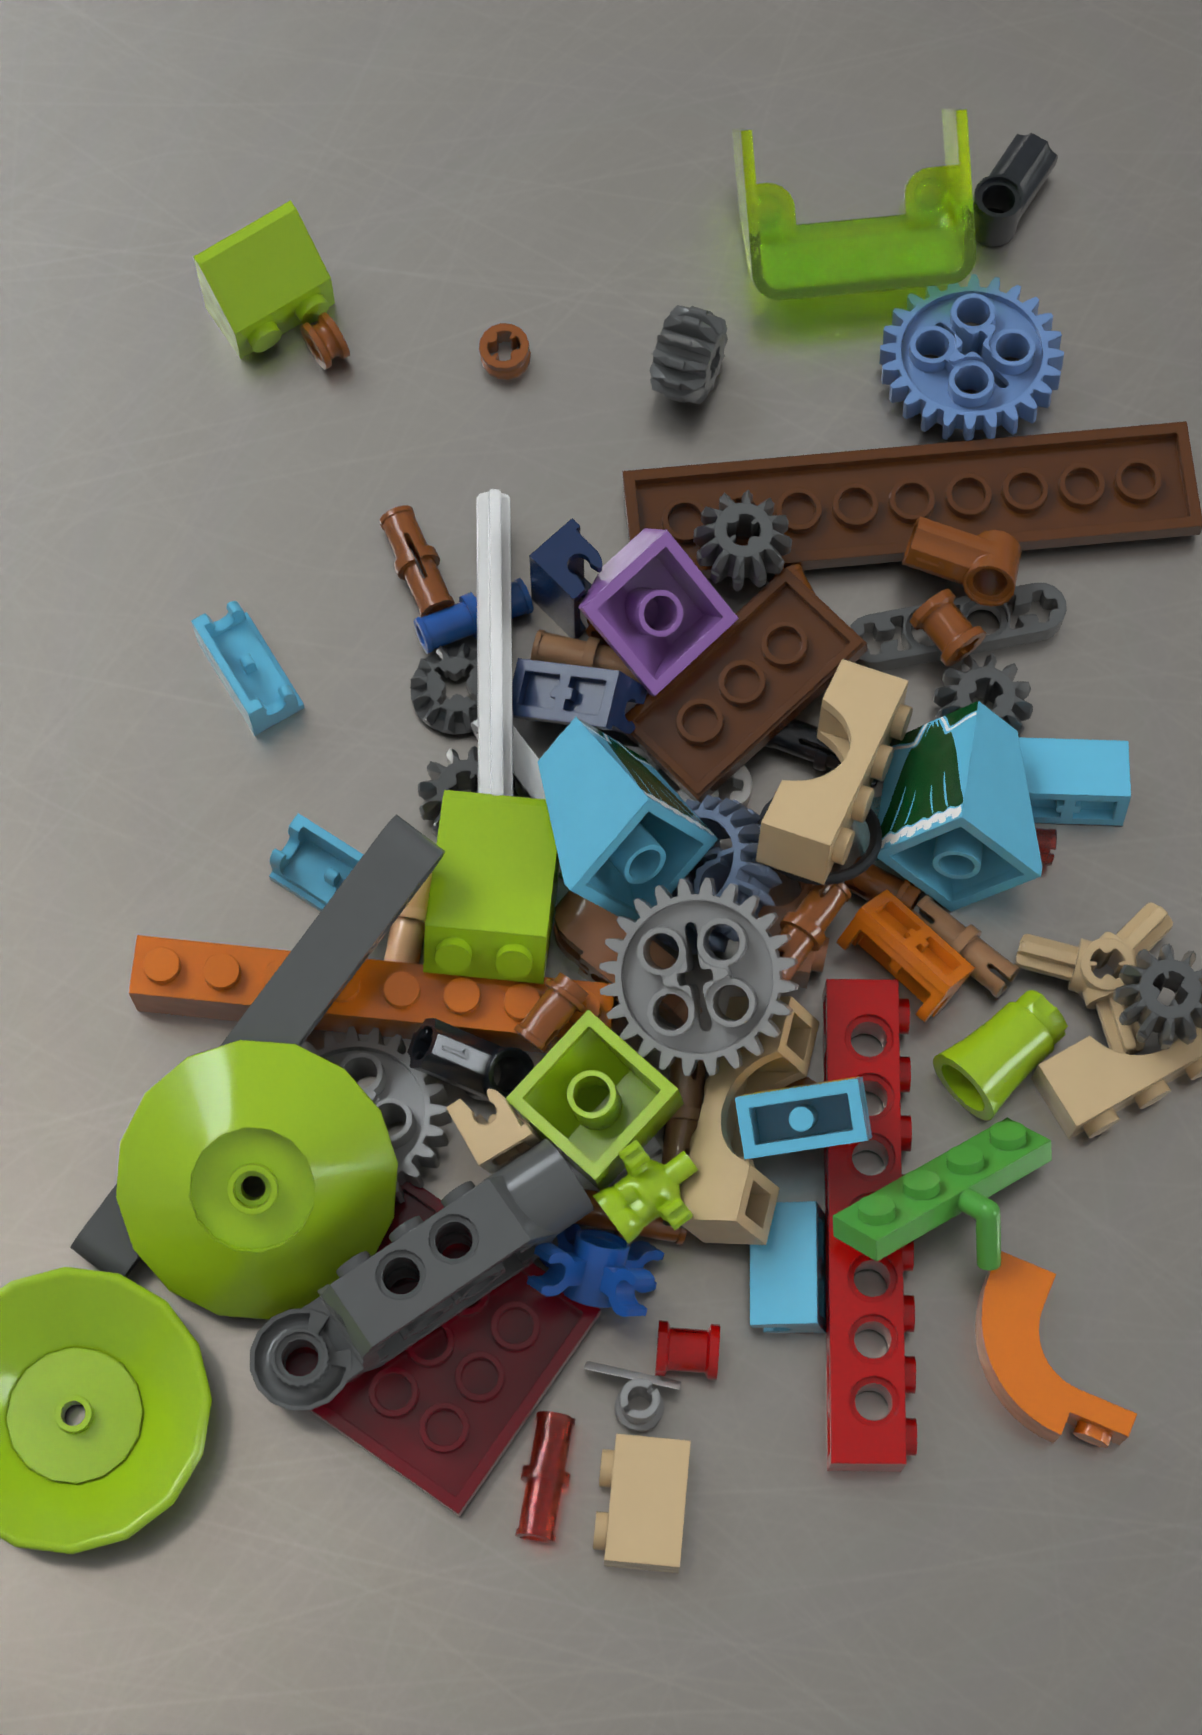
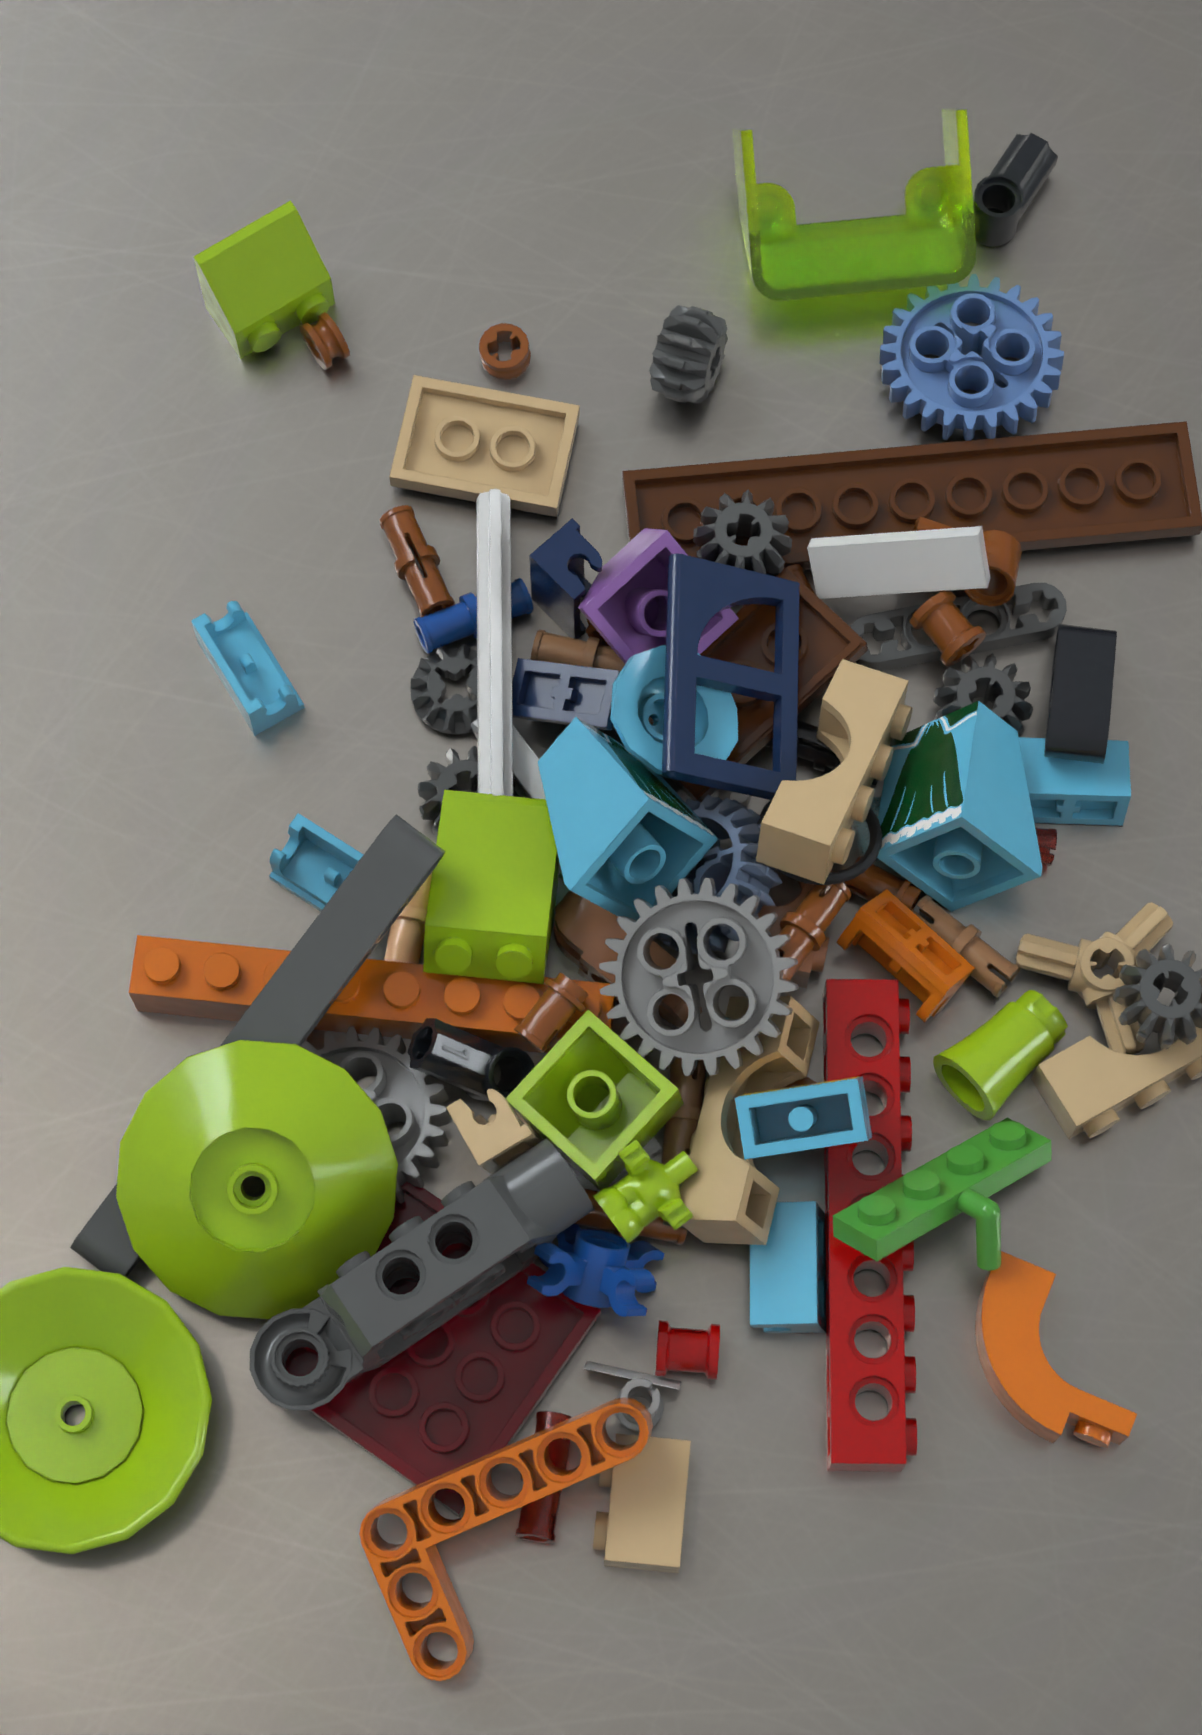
(480, 439): none -> tan plate
(482, 1504): none -> orange beam
(640, 695): none -> medium azure hat
(694, 596): none -> dark blue window
(899, 562): none -> white tile
(1080, 694): none -> black beam

